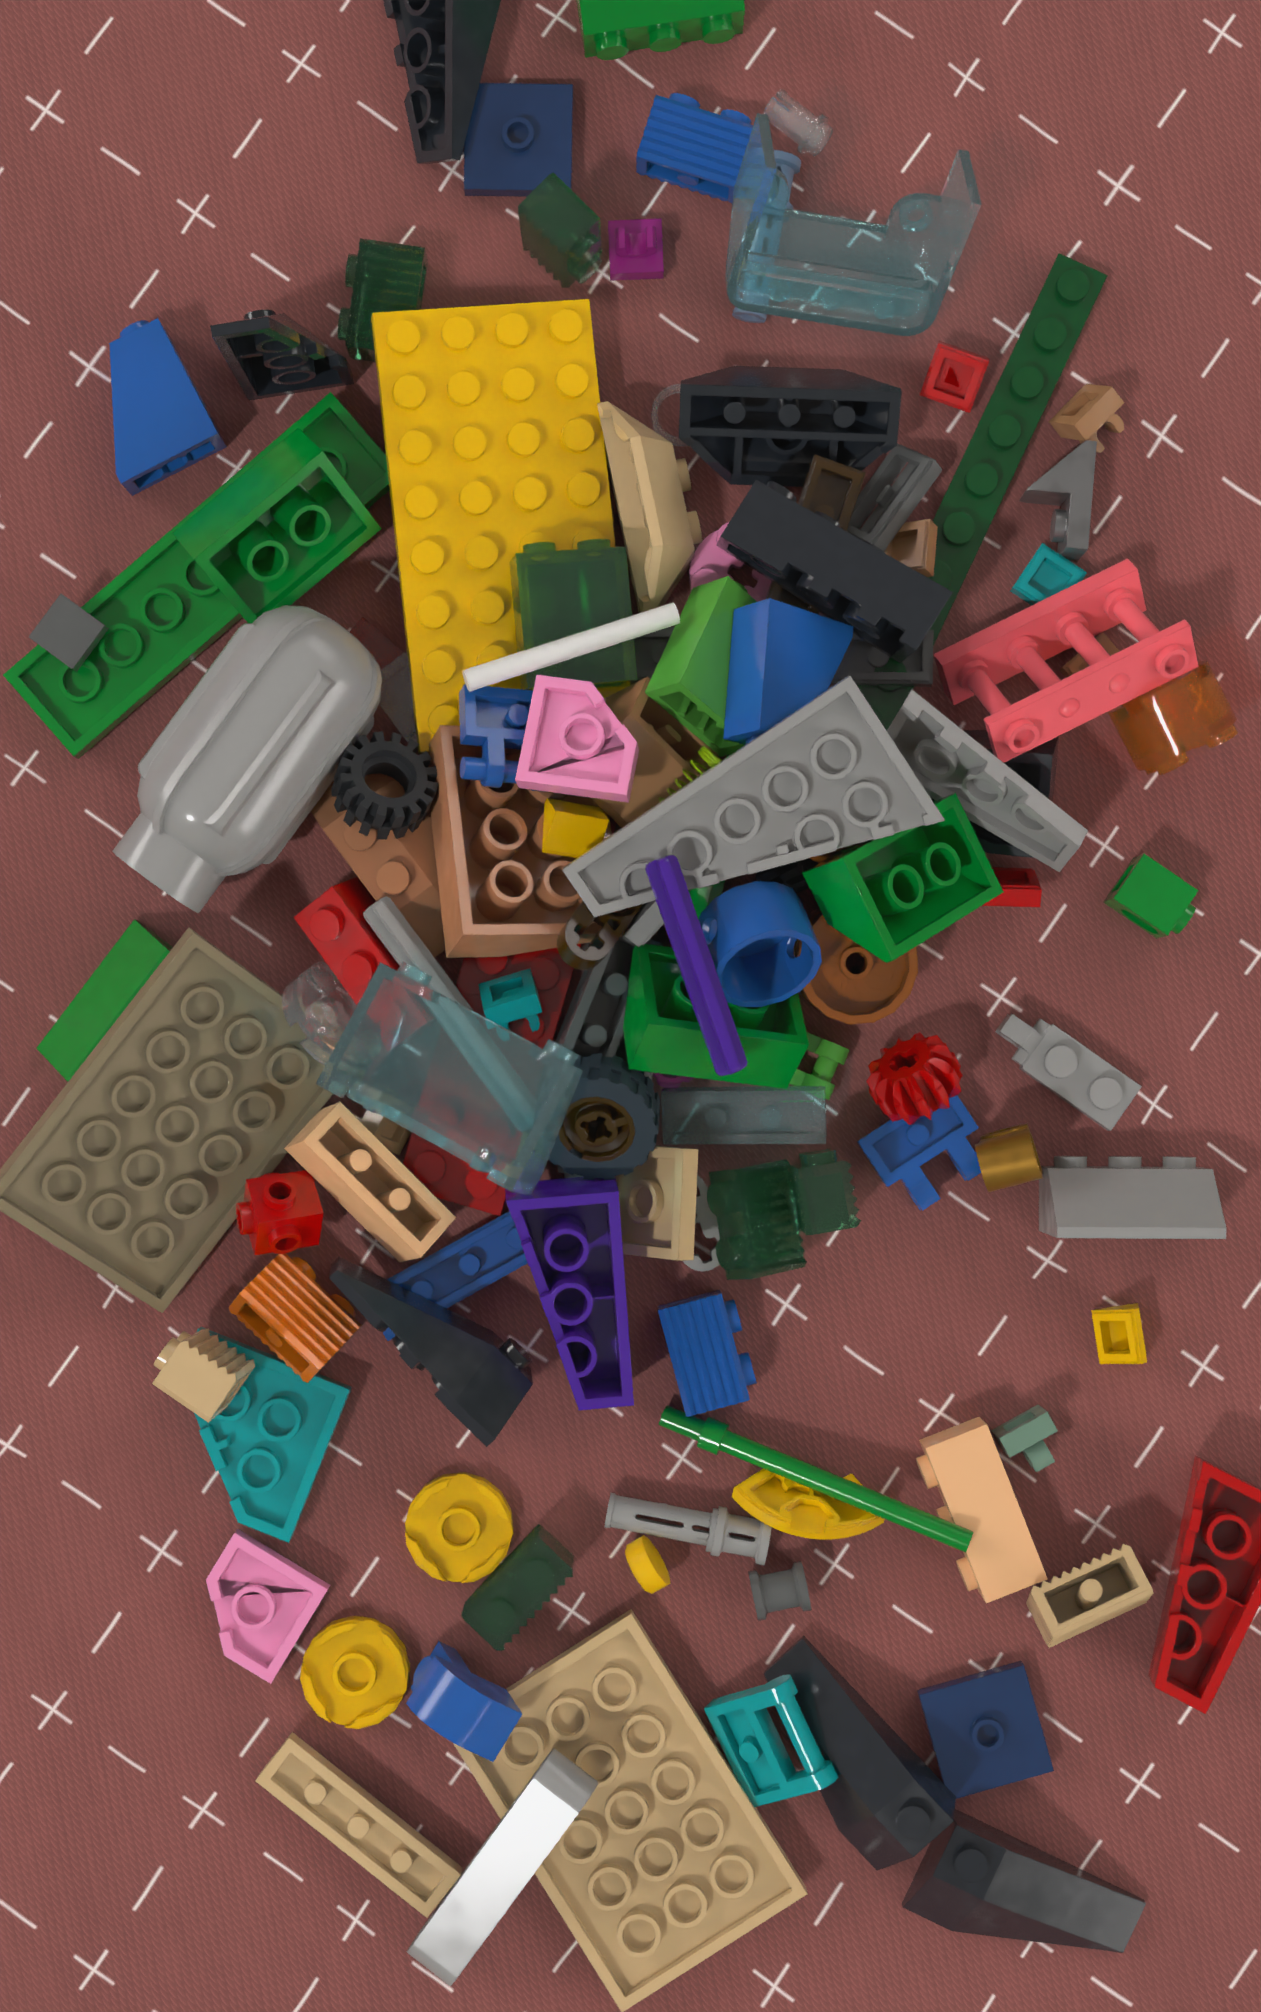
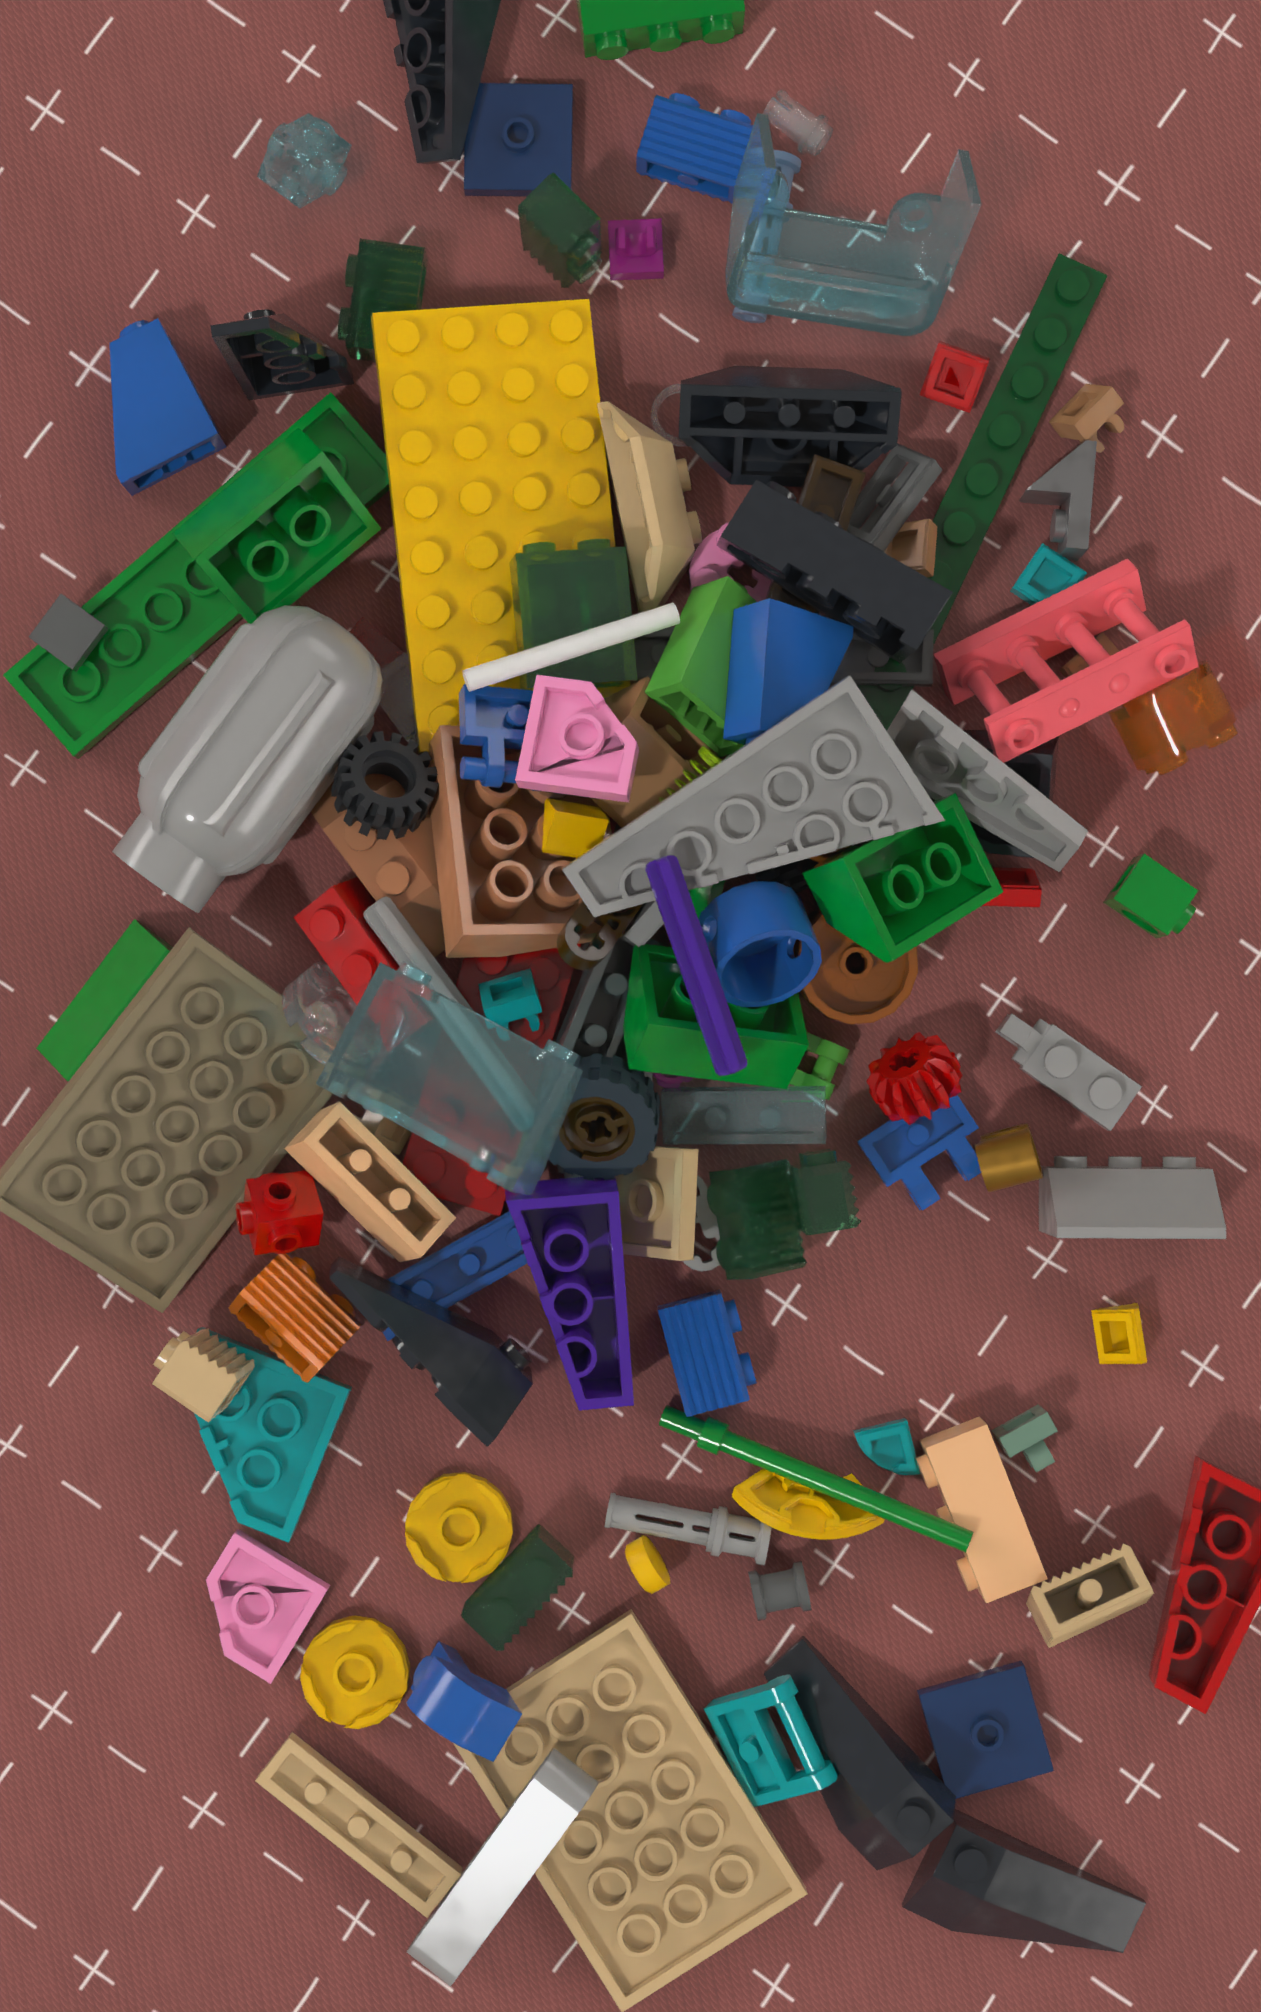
(305, 160): none -> clear light blue brick
(889, 1446): none -> teal tile

